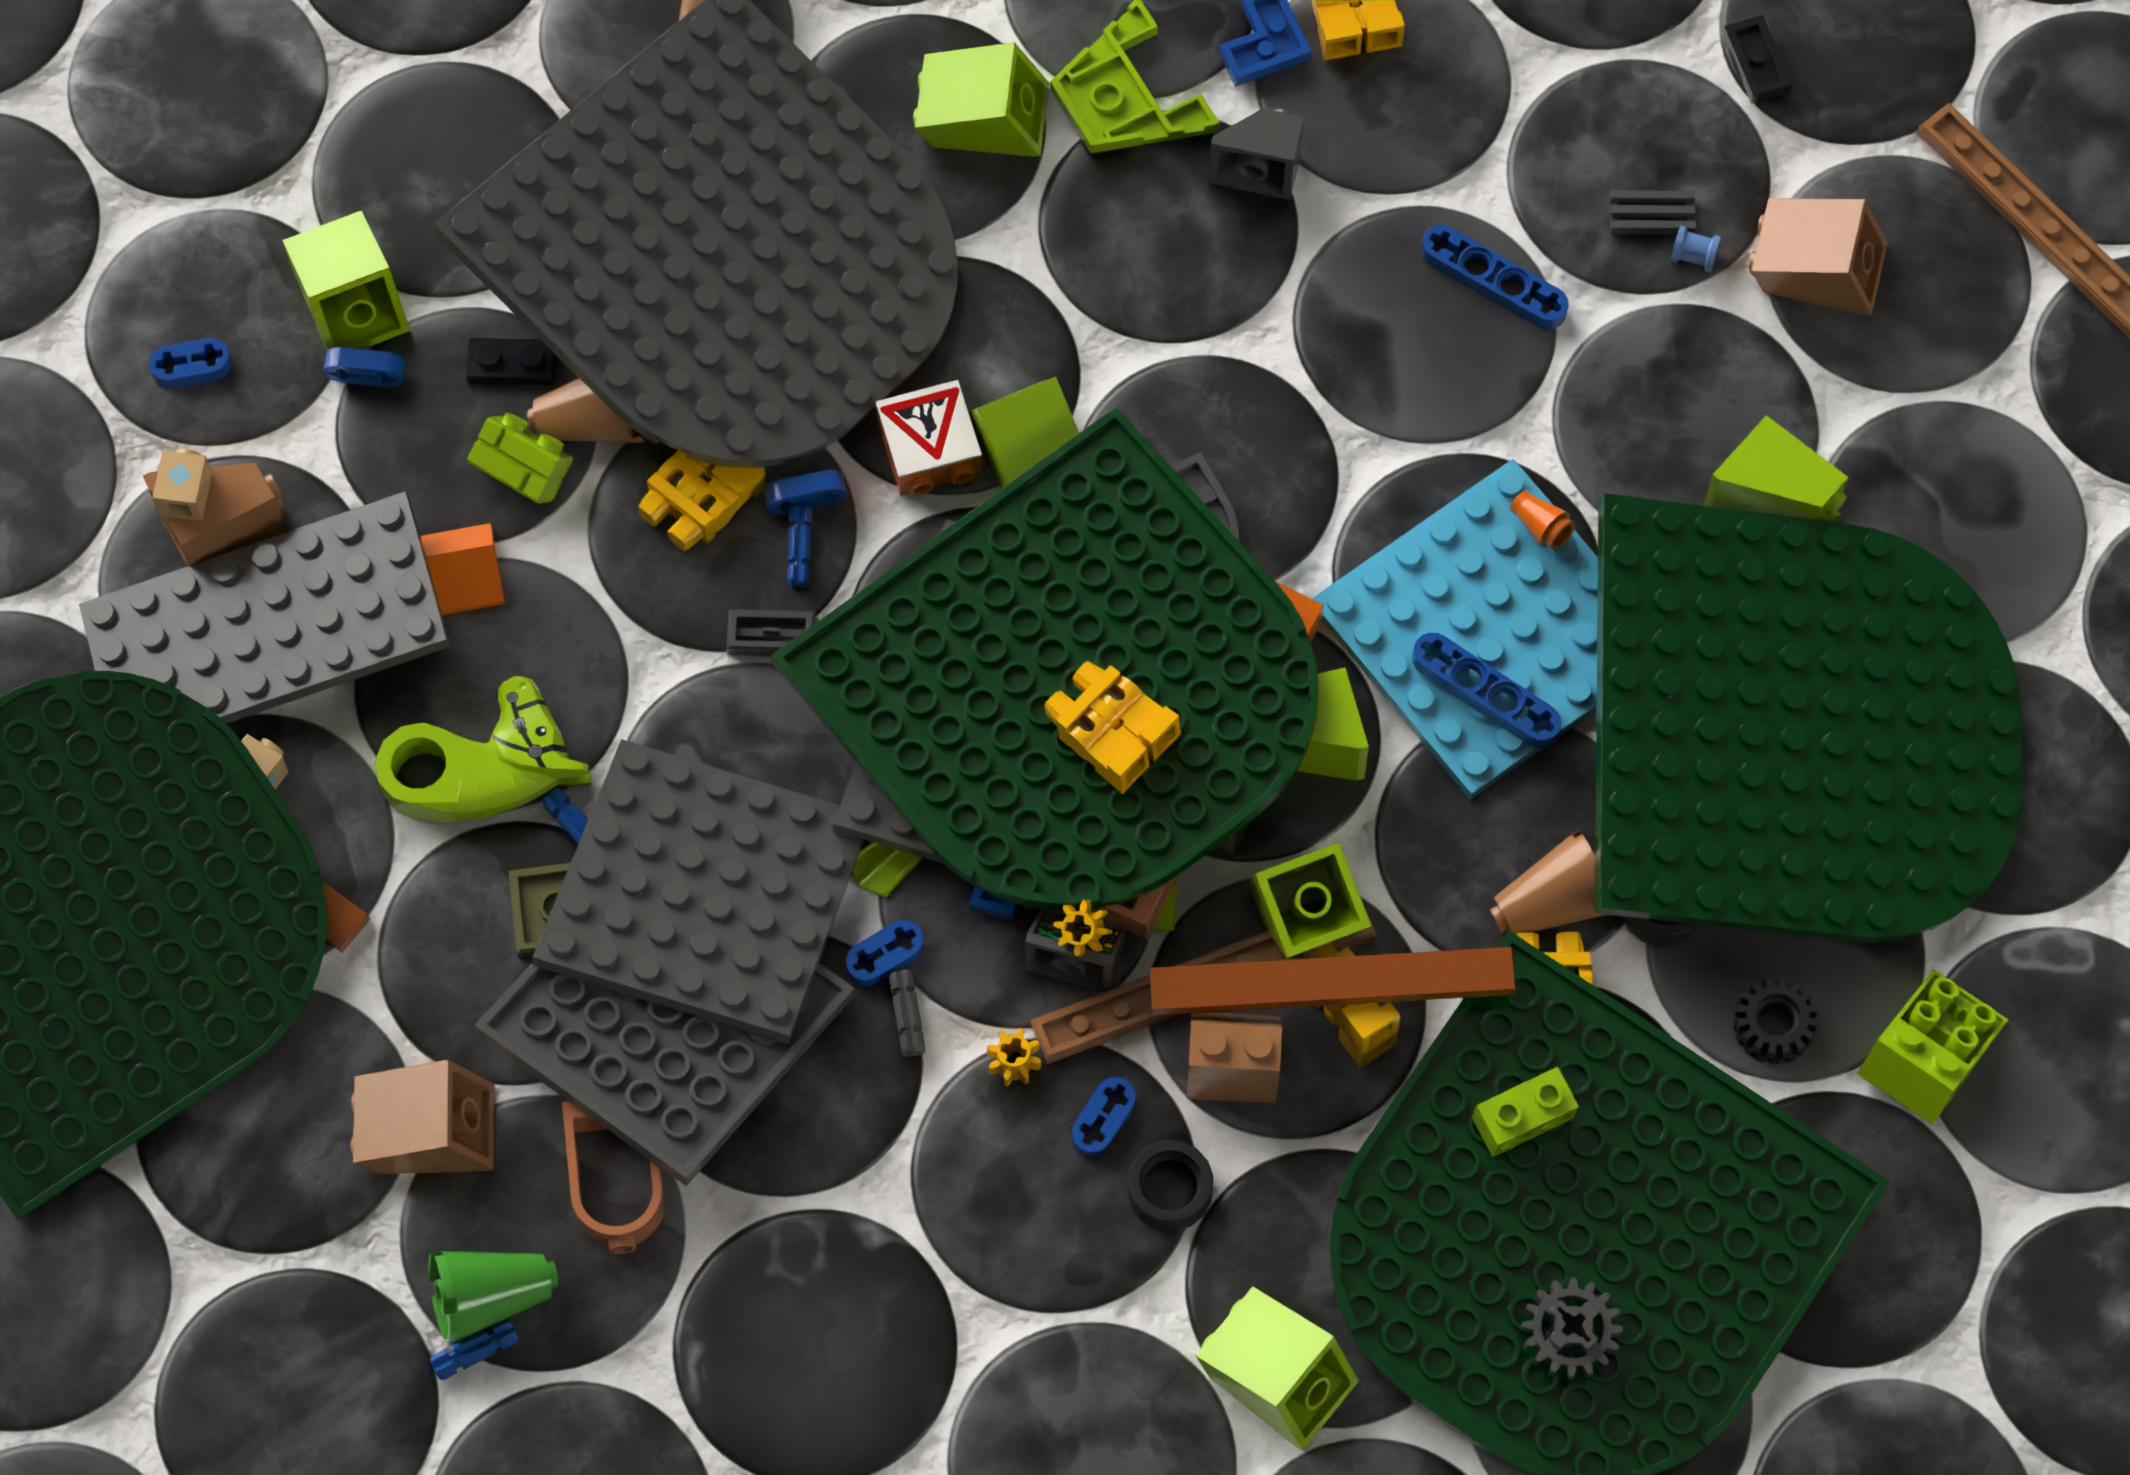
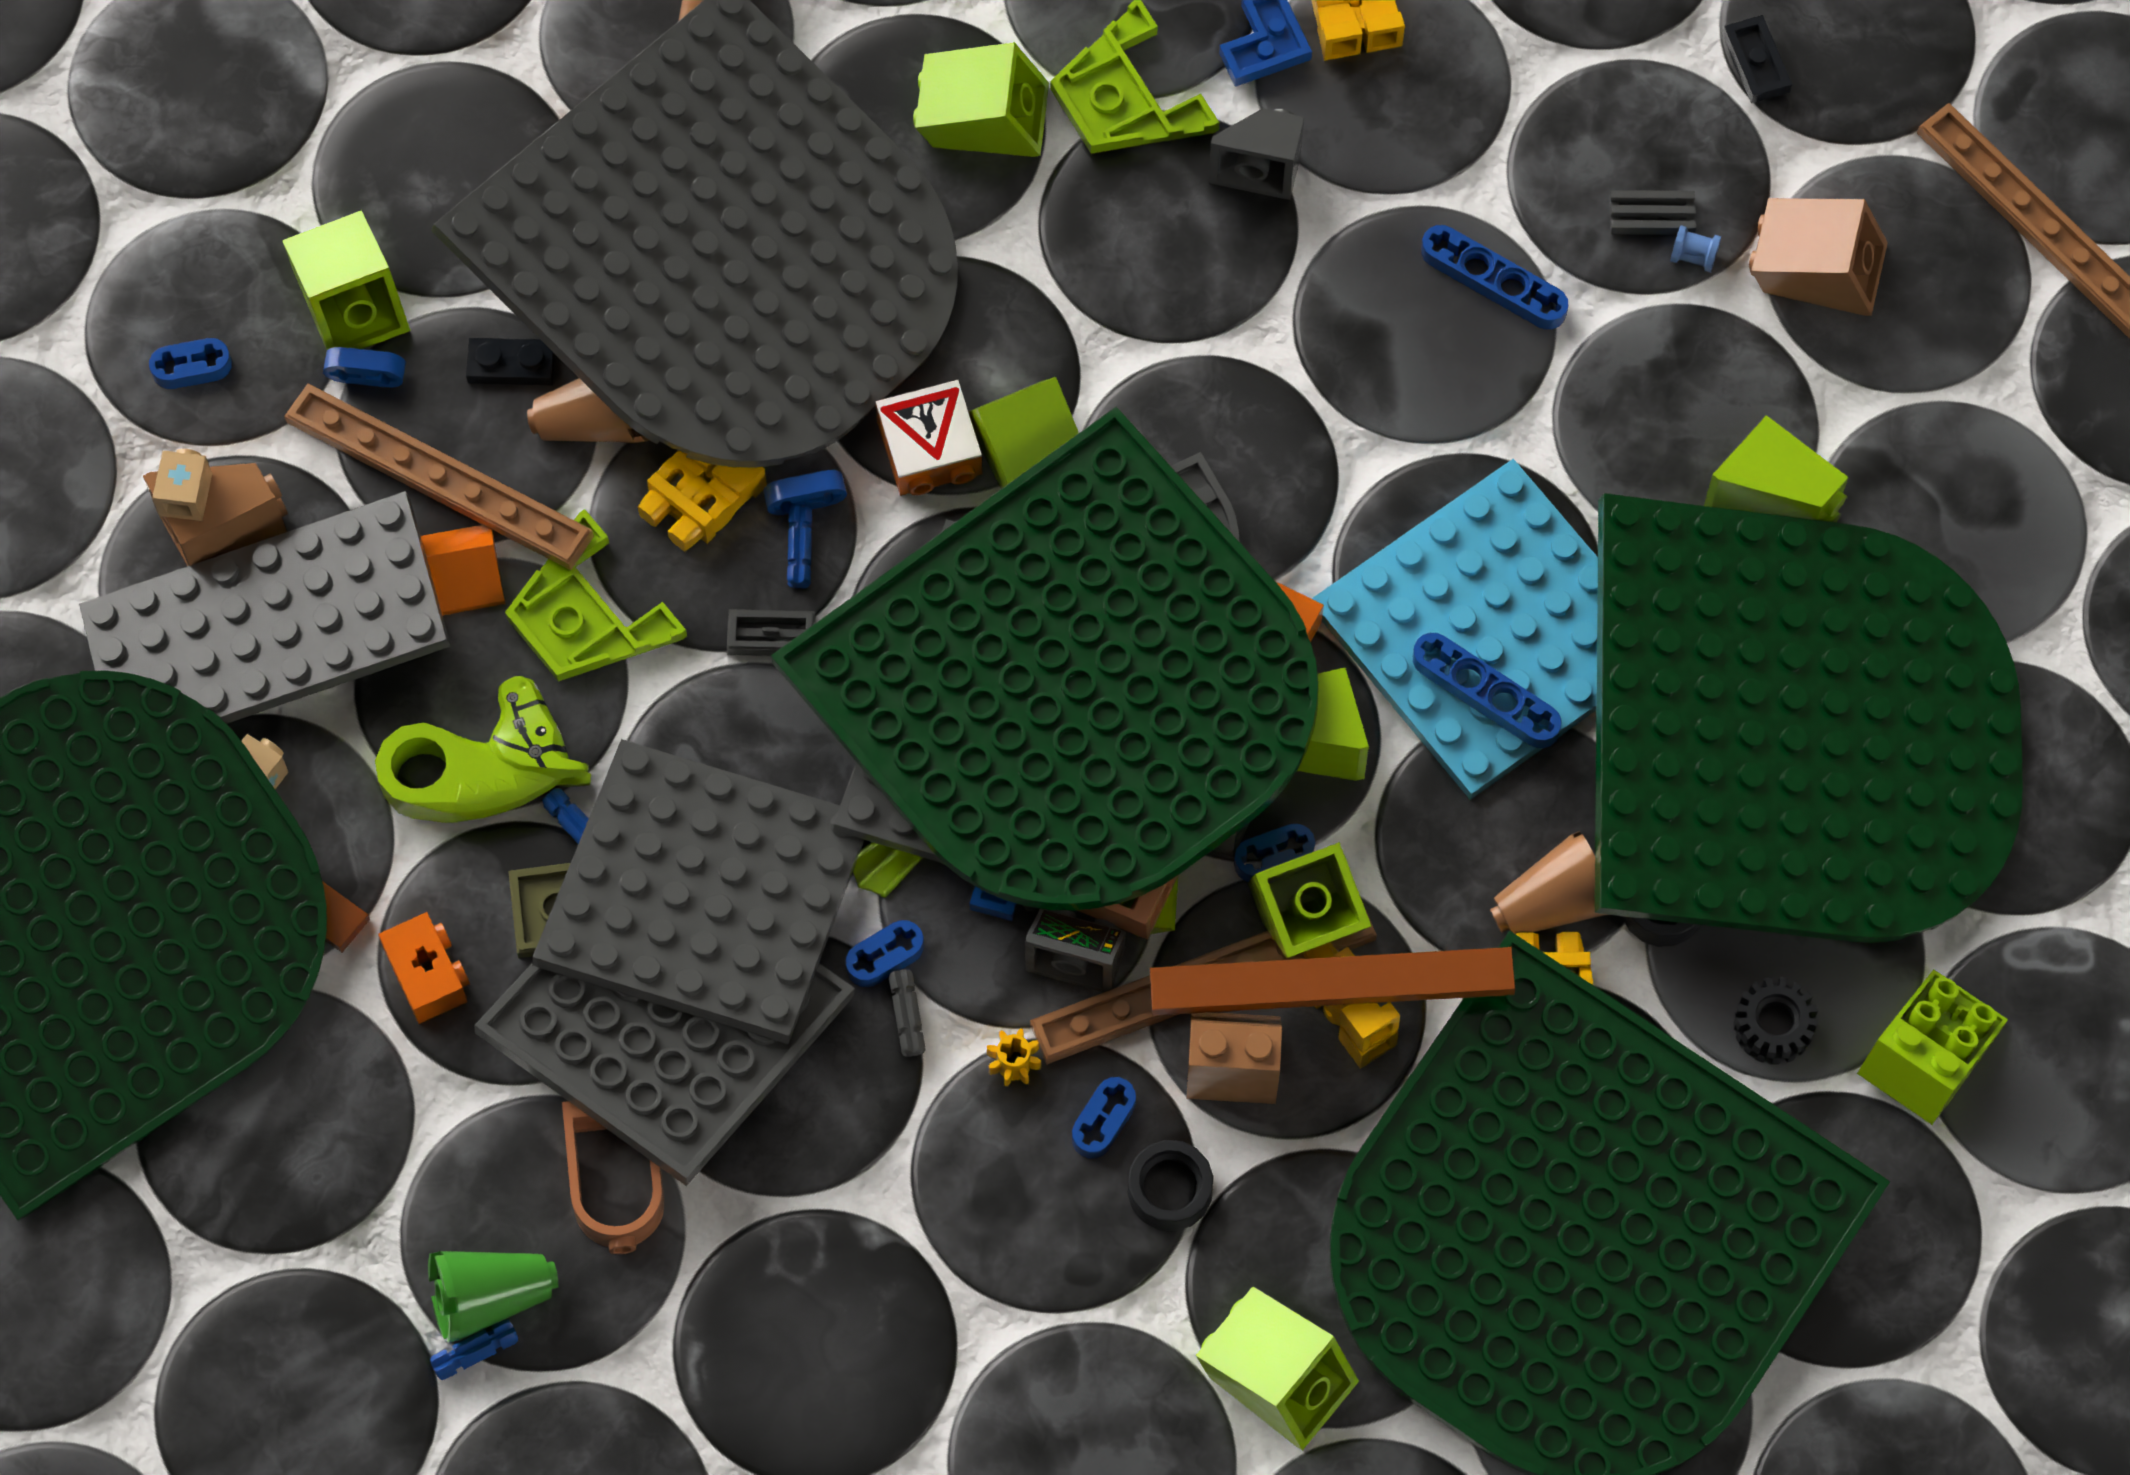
(423, 1120): medium nougat slope -> none
(429, 991): none -> orange brick
(439, 476): none -> medium nougat tile
(520, 458): lime brick -> none
(573, 625): none -> lime wing
(1074, 937): yellow gear -> none
(1113, 724): yellow hips -> none
(1271, 843): none -> blue beam
(1525, 1111): lime brick -> none
(1543, 520): orange cone -> none
(1559, 1315): dark grey gear -> none

